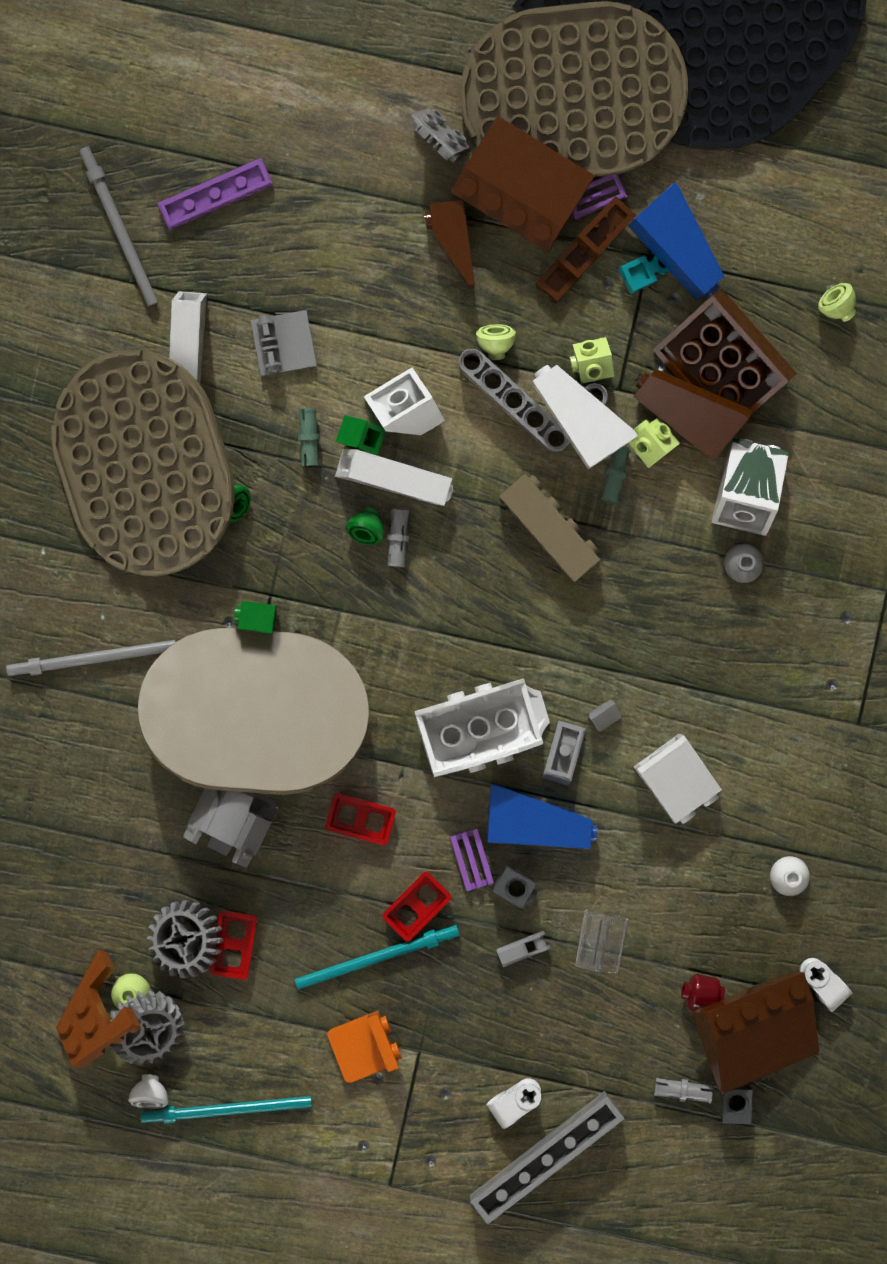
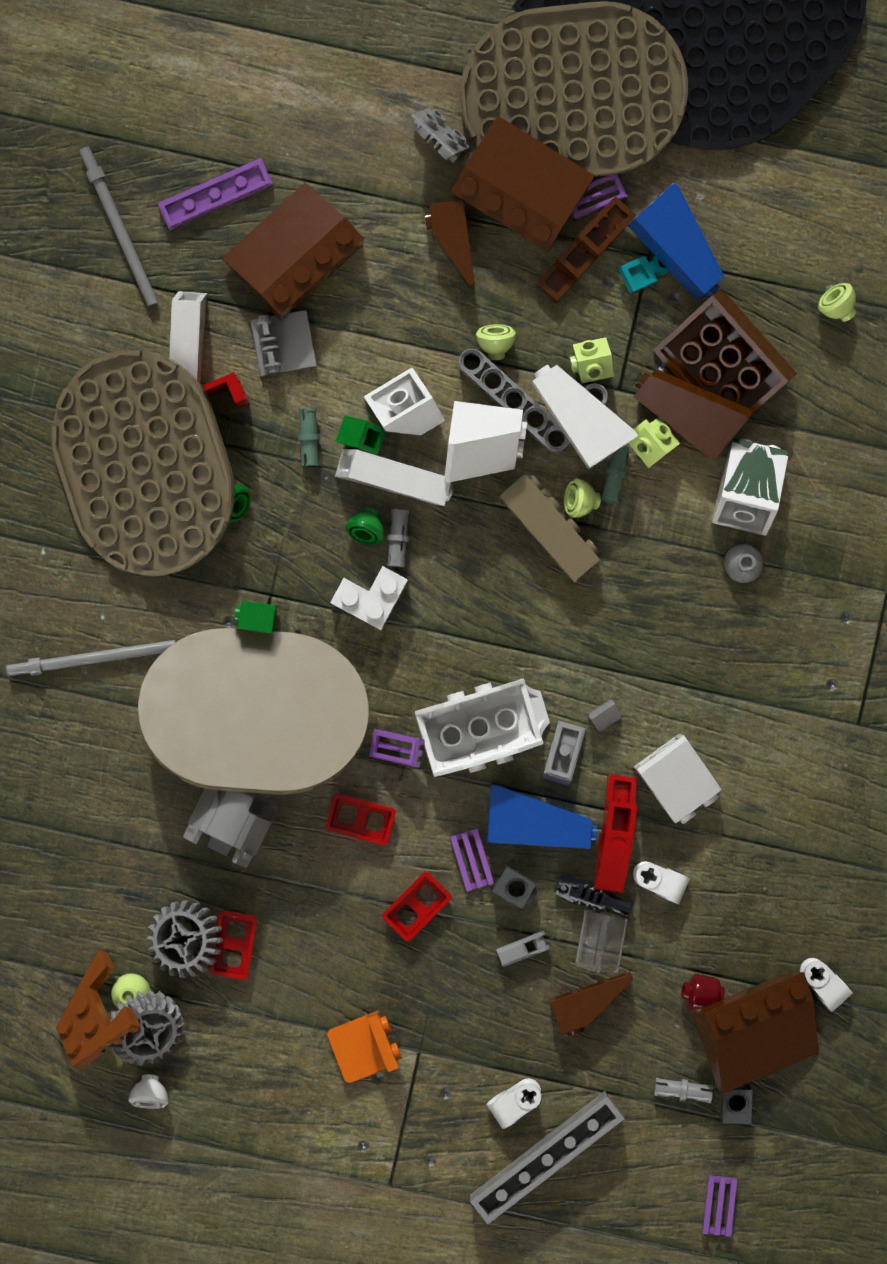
(171, 1114): teal bar -> none
(229, 382): none -> red panel
(294, 250): none -> reddish brown slope
(371, 605): none -> white brick
(414, 751): none -> medium lavender tile
(430, 940): teal bar -> none
(483, 440): none -> white slope
(580, 498): none -> yellowish green brick
(583, 893): none -> black hinge
(583, 1005): none -> reddish brown slope
(616, 834): none -> red slope
(664, 883): none -> white piece
(717, 1230): none -> medium lavender tile
(789, 876): white brick -> none

